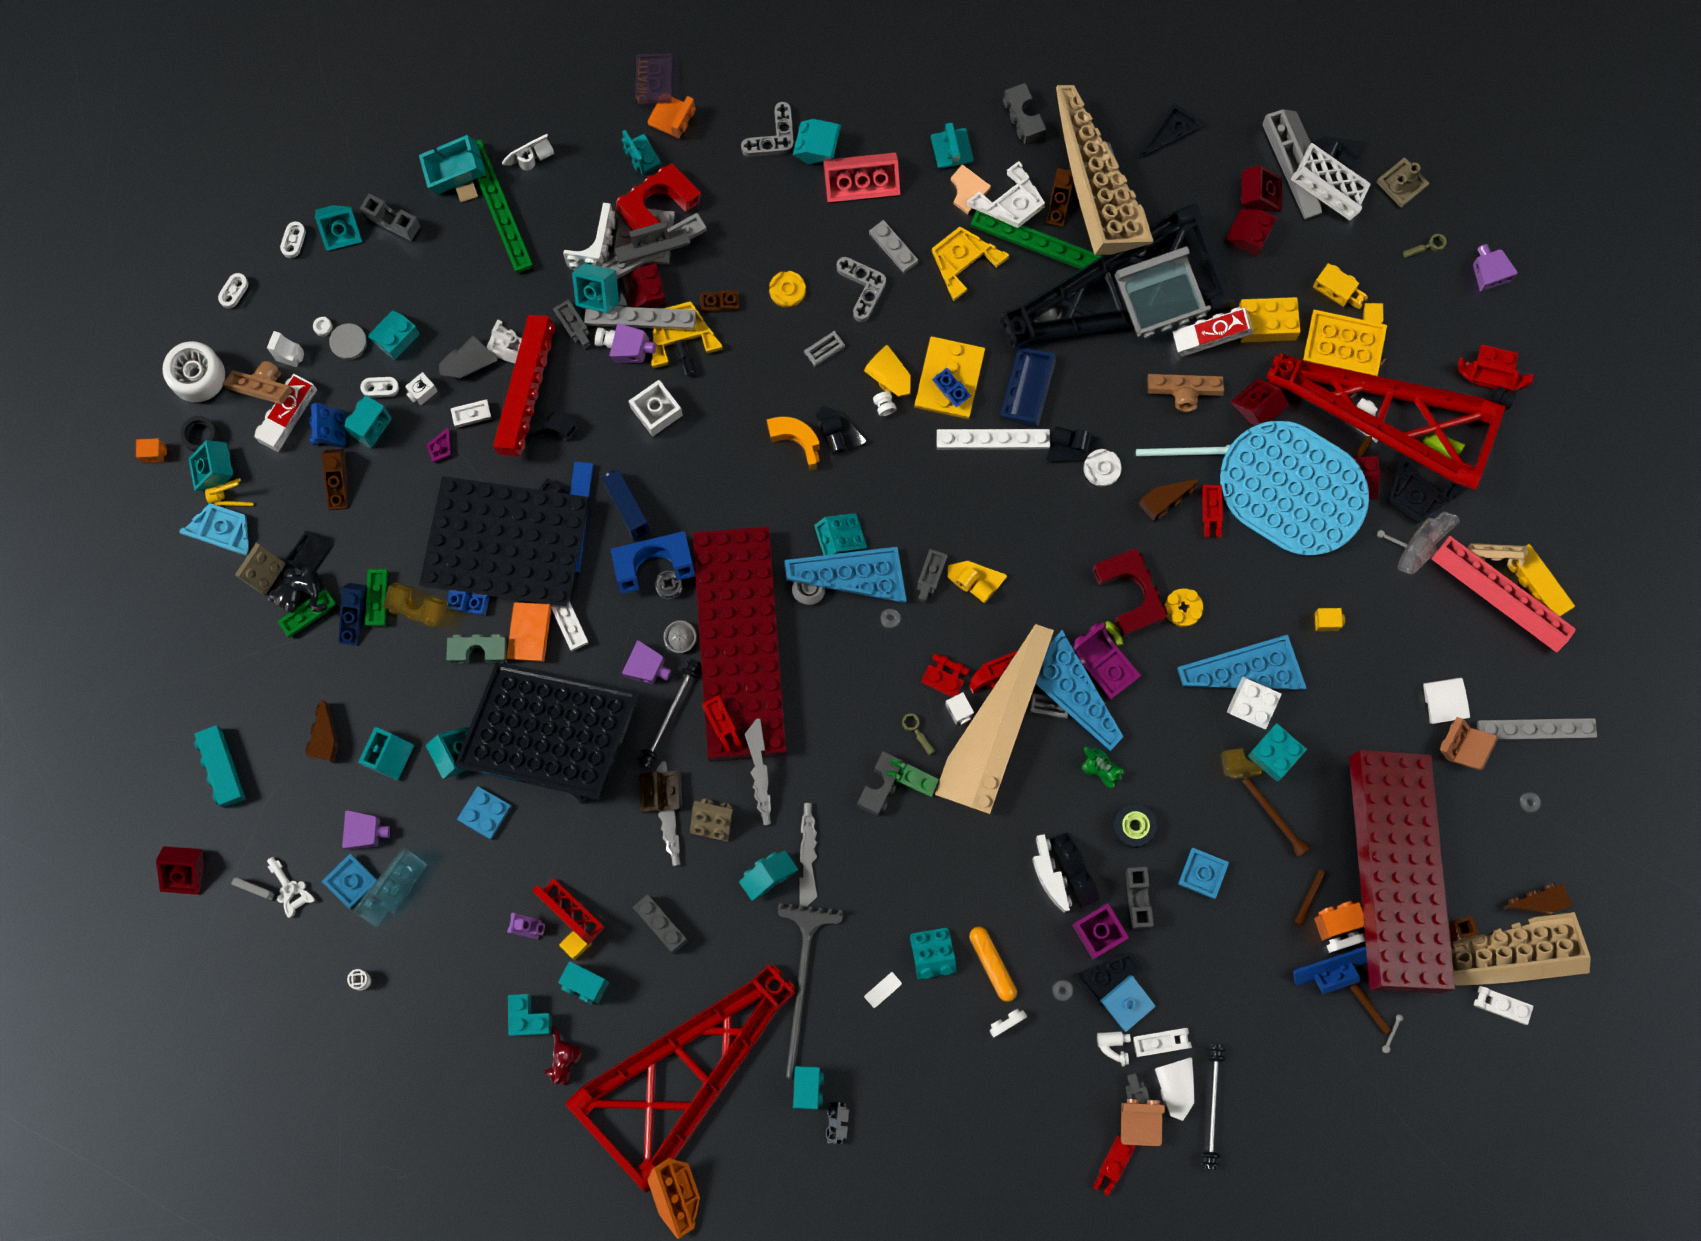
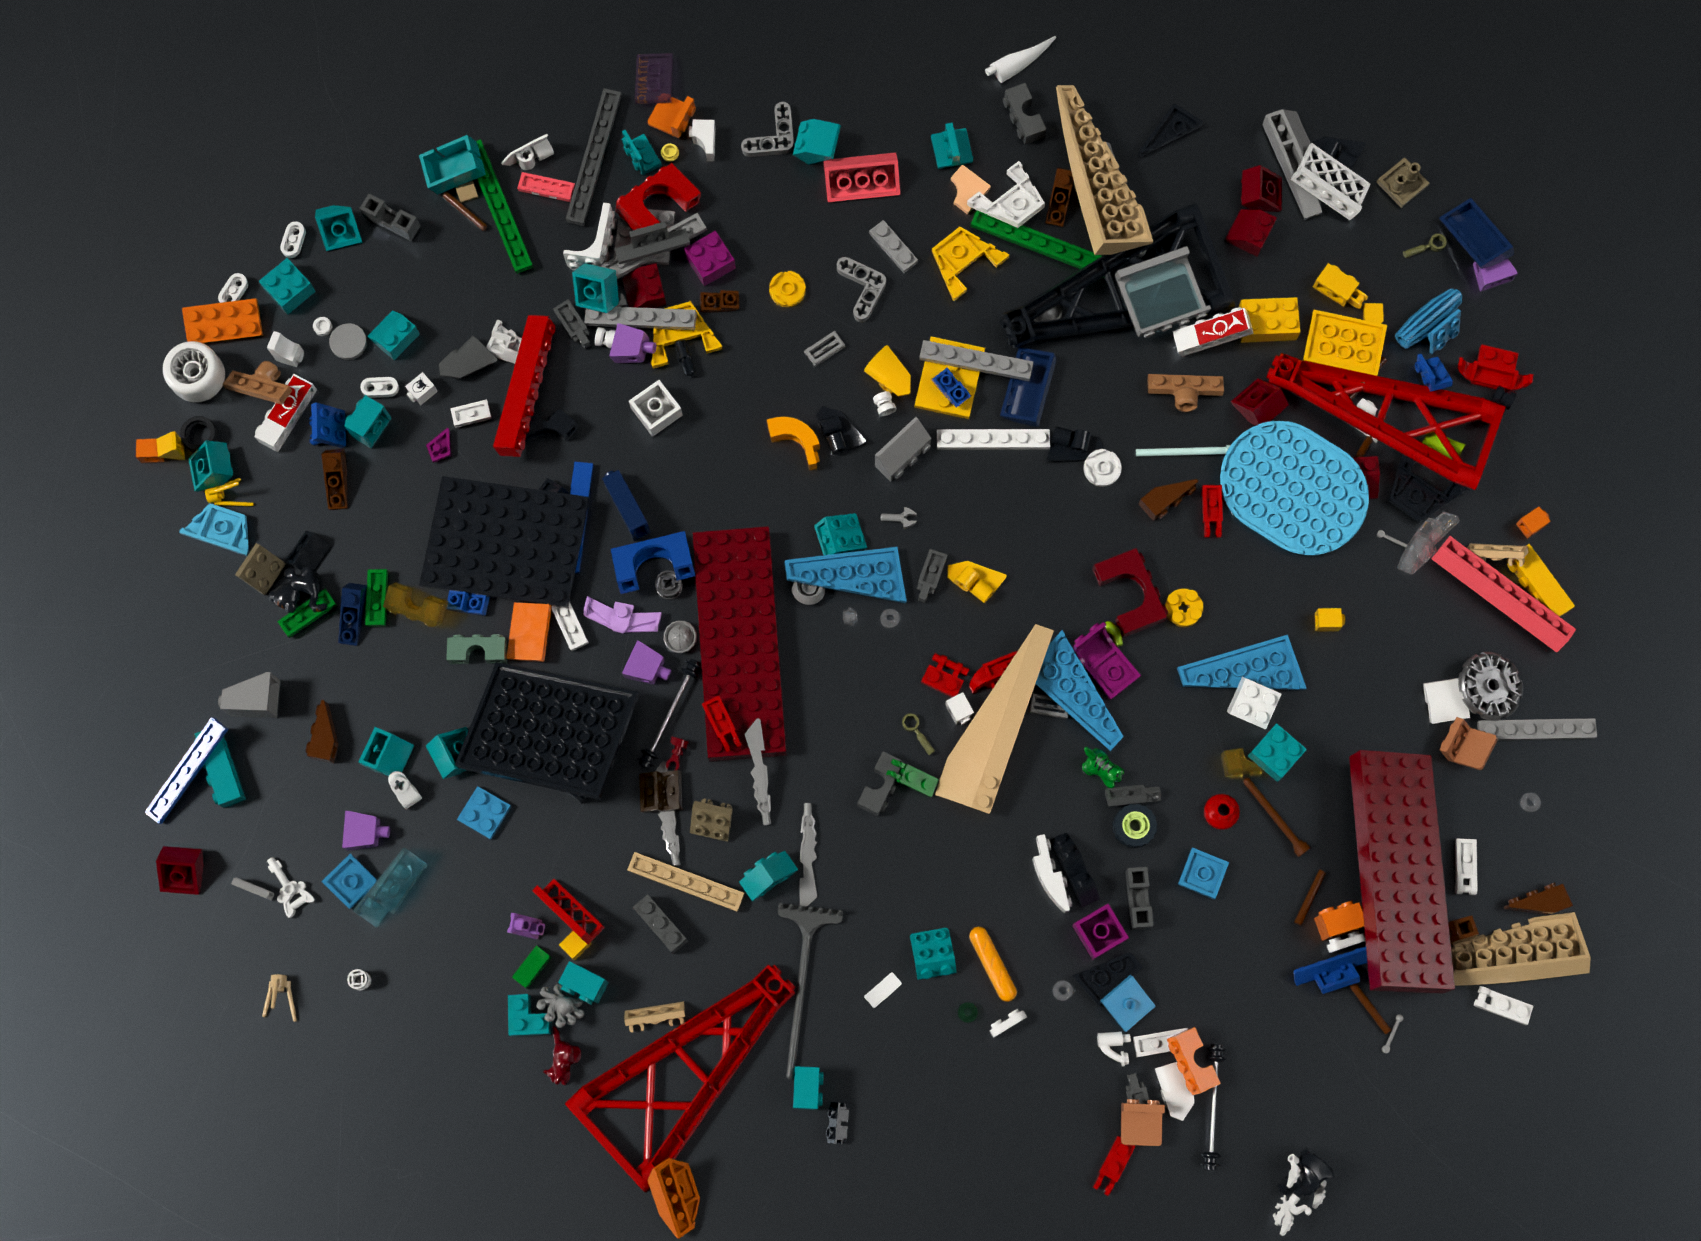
(170, 446): none -> yellow slope
(186, 770): none -> tile
(222, 321): none -> orange plate
(252, 697): none -> light grey slope
(277, 985): none -> tan plant
(287, 286): none -> teal brick
(405, 791): none -> white piece
(467, 213): none -> reddish brown bar
(531, 967): none -> green slope
(546, 187): none -> coral plate
(560, 1006): none -> light grey animal
(593, 157): none -> dark grey plate
(621, 617): none -> lavender plate
(654, 1015): none -> tan plate
(669, 152): none -> light yellow plate
(677, 751): none -> dark red piece
(685, 881): none -> tan plate
(704, 135): none -> white arch
(709, 258): none -> magenta brick
(849, 616): none -> clear plate
(900, 518): none -> light grey bar
(903, 450): none -> light grey slope
(963, 1017): none -> clear green plate
(976, 360): none -> light grey plate
(1015, 62): none -> white piece
(1132, 795): none -> dark grey hinge
(1183, 1047): none -> orange arch
(1217, 820): none -> red piece
(1305, 1177): none -> helmet
(1433, 320): none -> dark azure plate
(1433, 373): none -> blue bracket
(1466, 866): none -> white plate
(1477, 234): none -> dark blue slope
(1481, 688): none -> flat silver plate
(1533, 522): none -> orange brick

